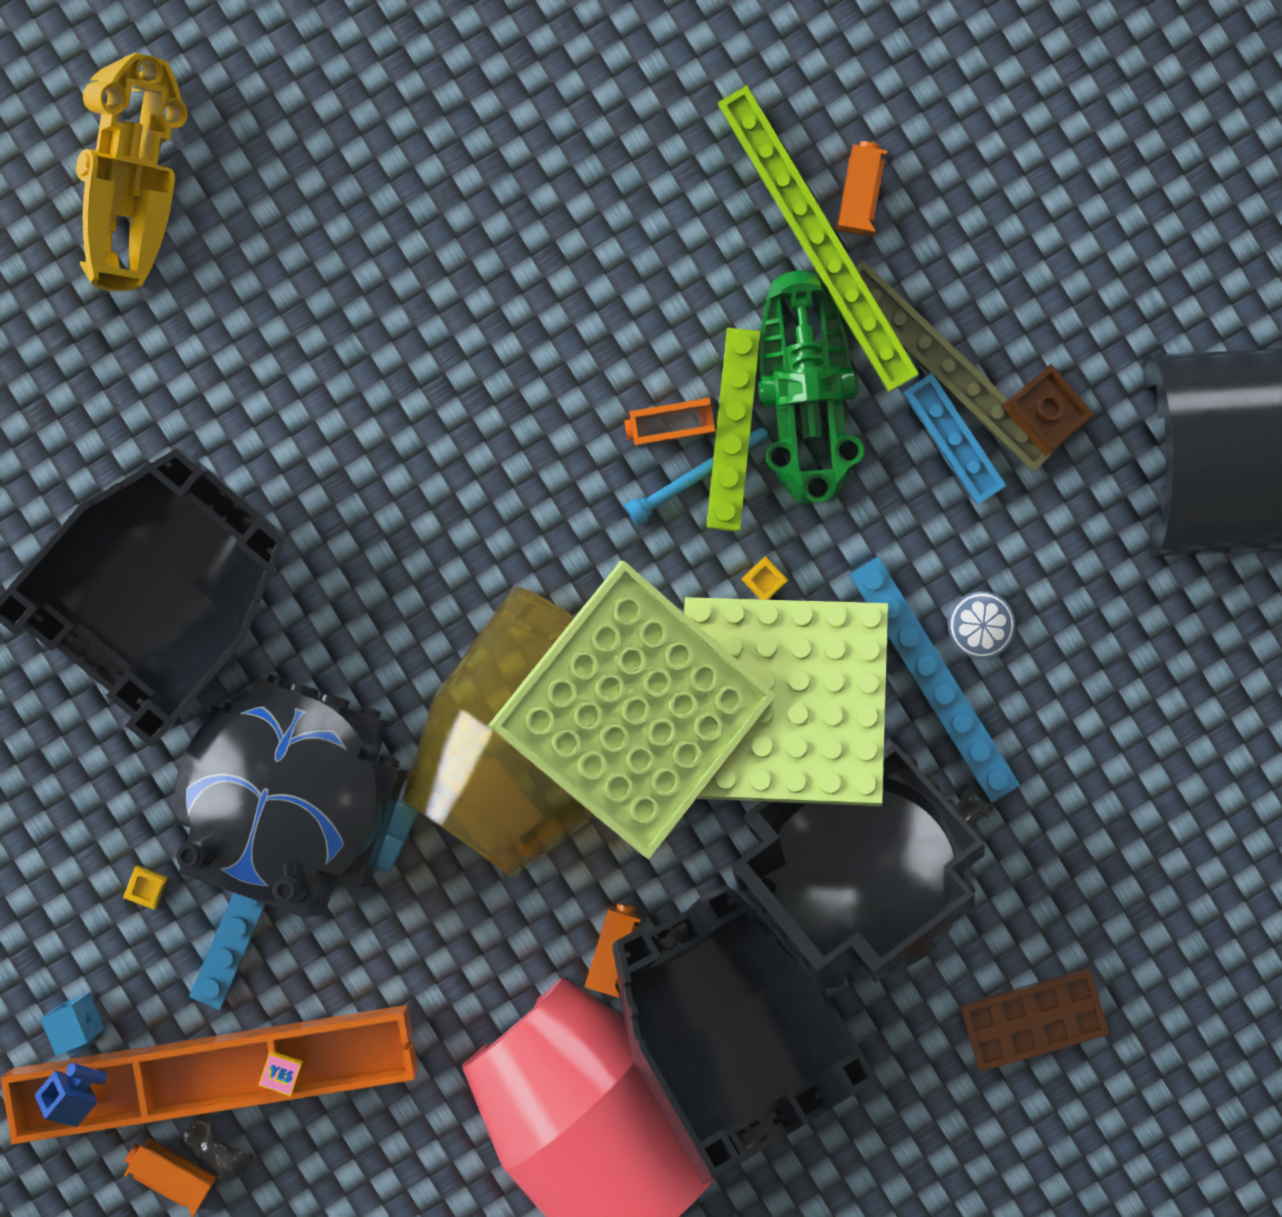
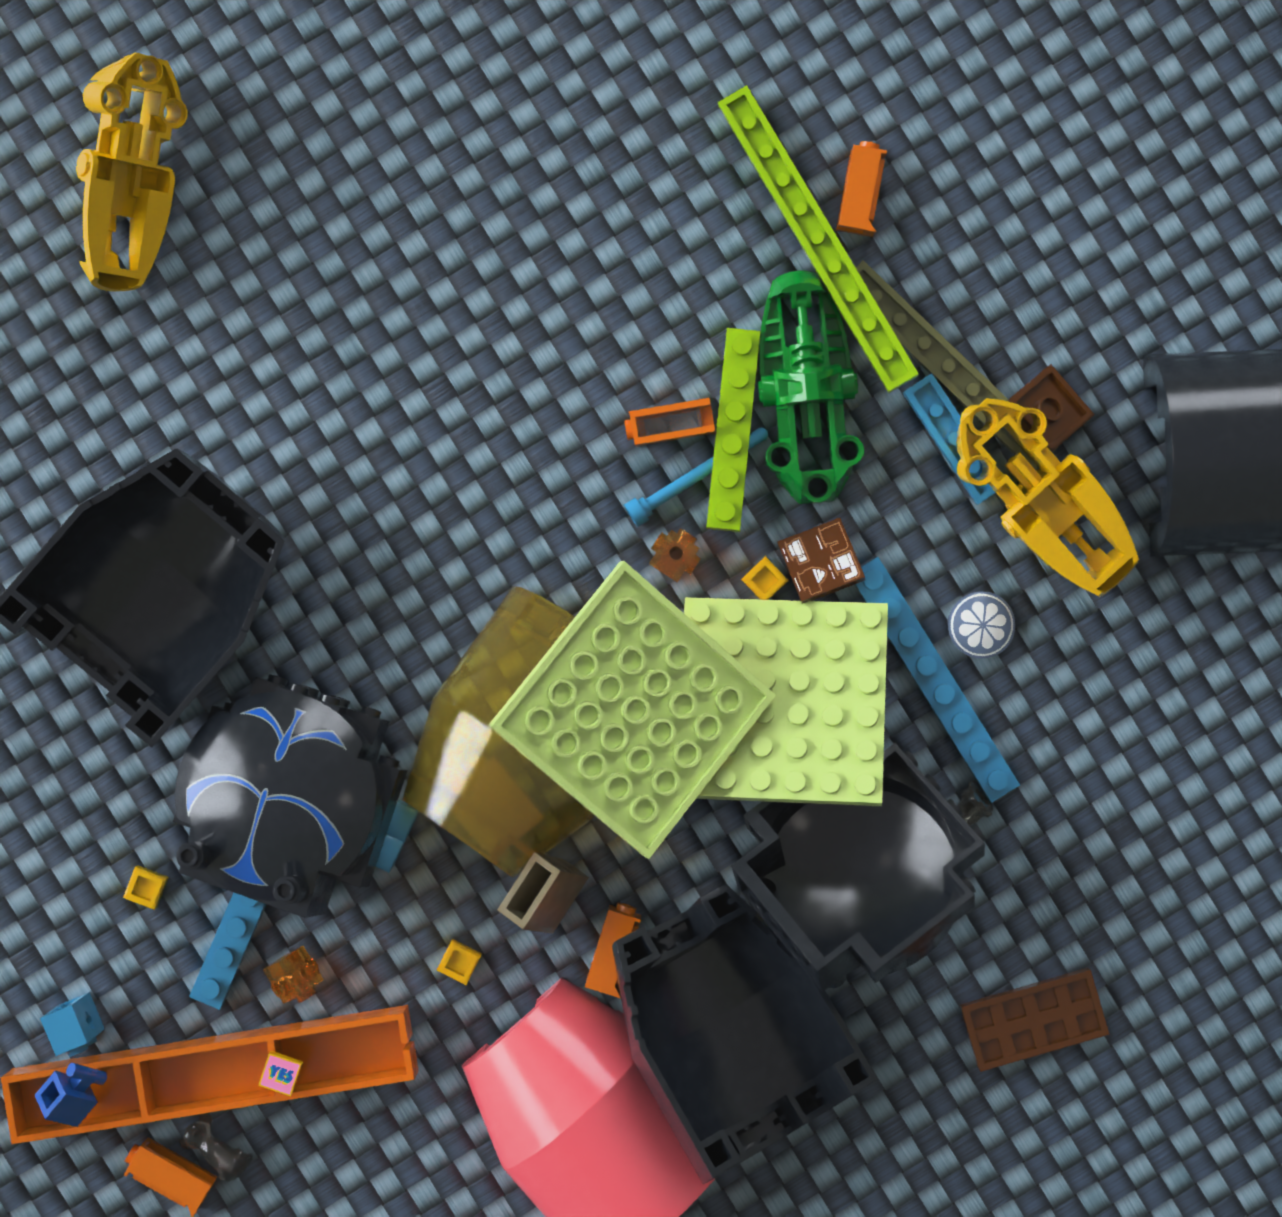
(294, 976): none -> clear orange brick
(459, 961): none -> yellow tile
(542, 893): none -> dark tan brick
(675, 568): none -> clear orange brick
(821, 560): none -> reddish brown tile
(1047, 498): none -> yellow piece

